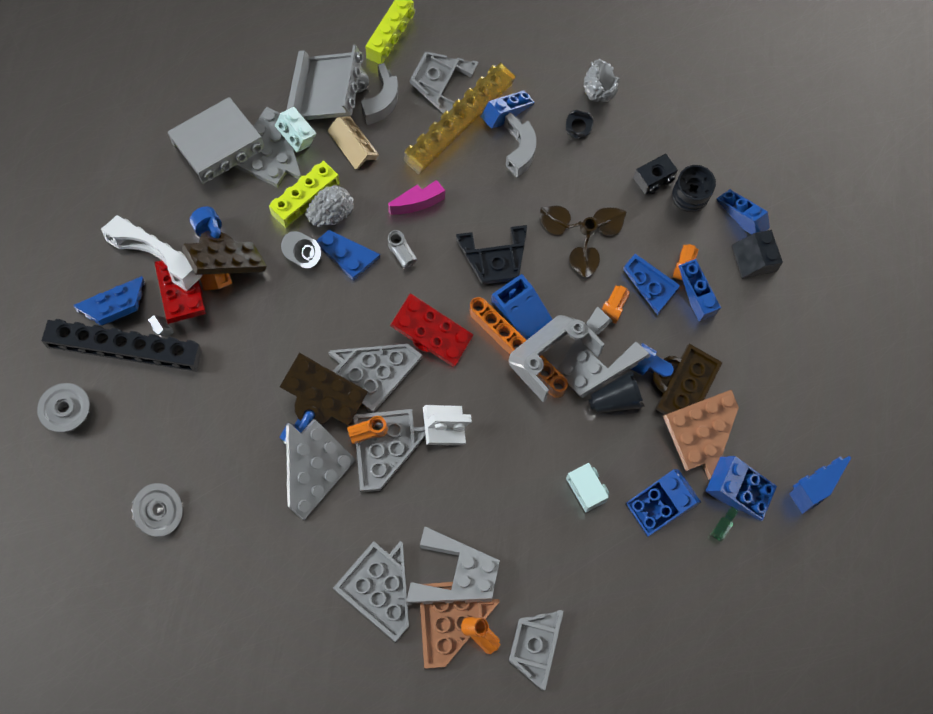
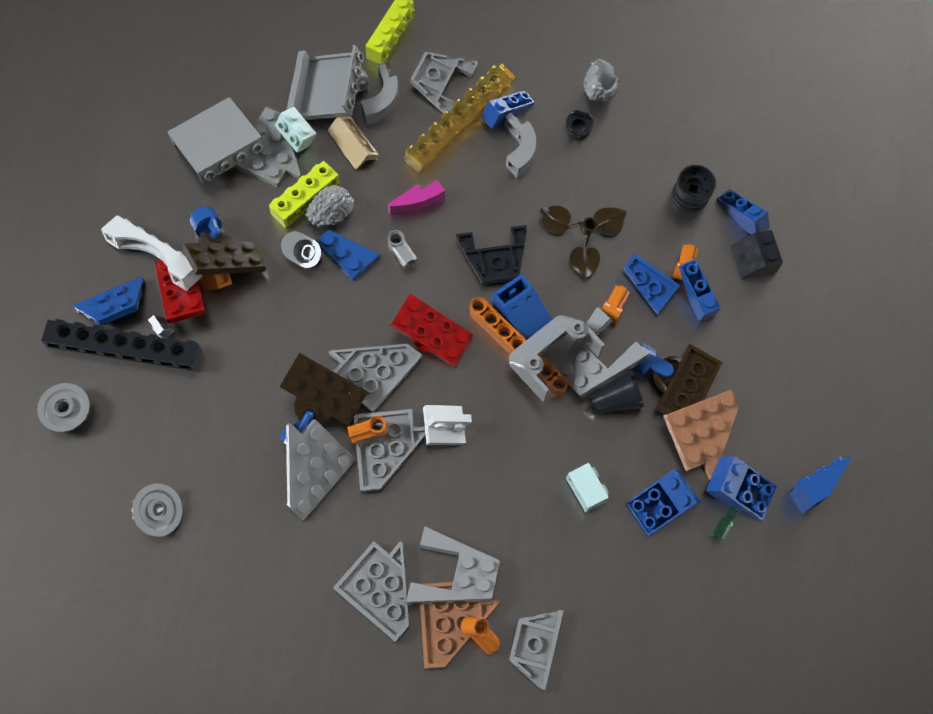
(661, 166): black brick -> none

